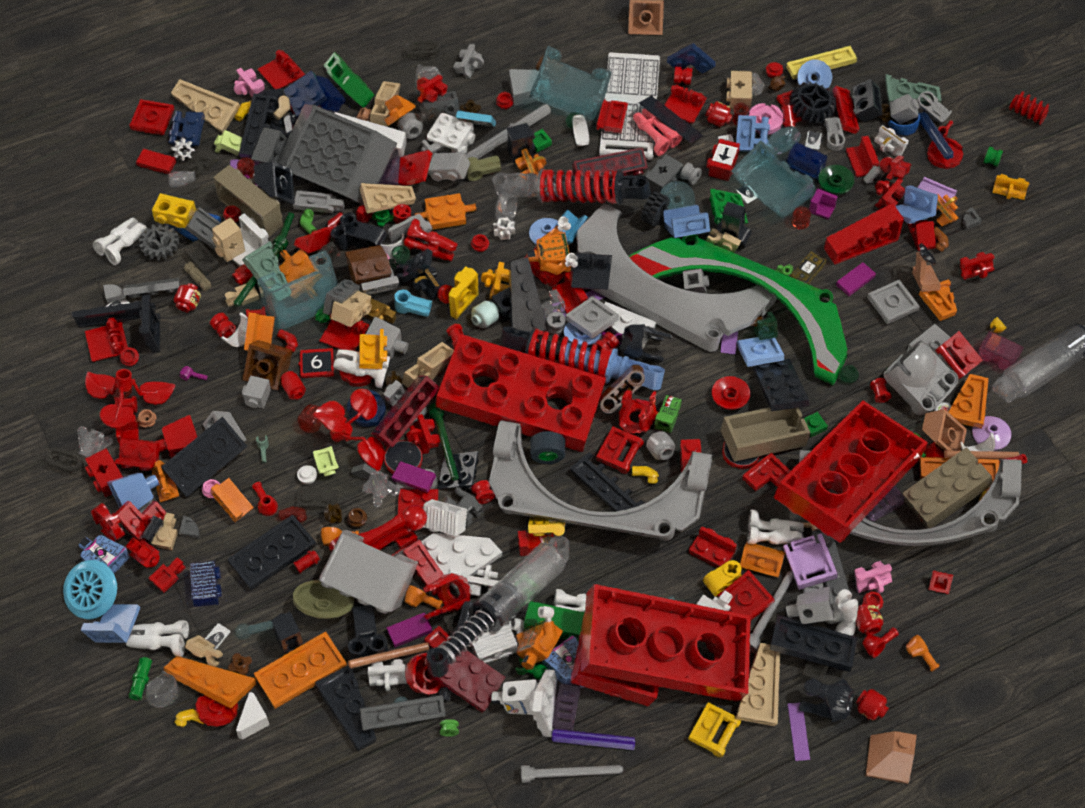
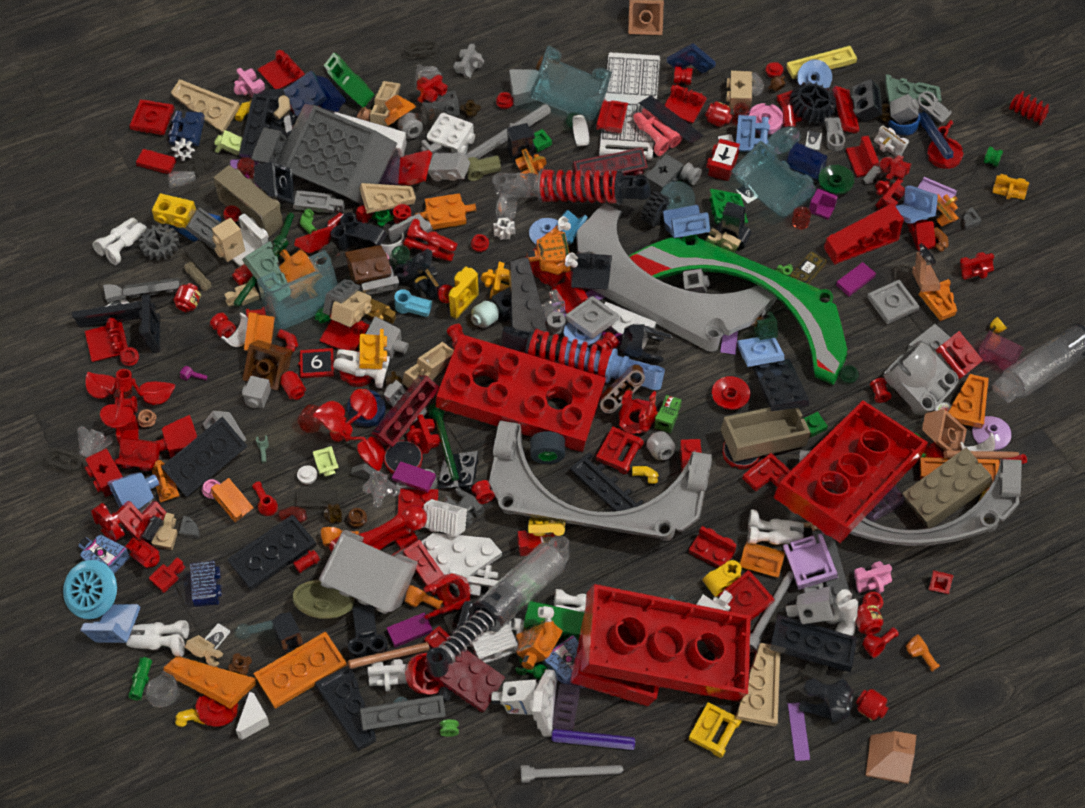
(477, 119): medium azure tile -> none

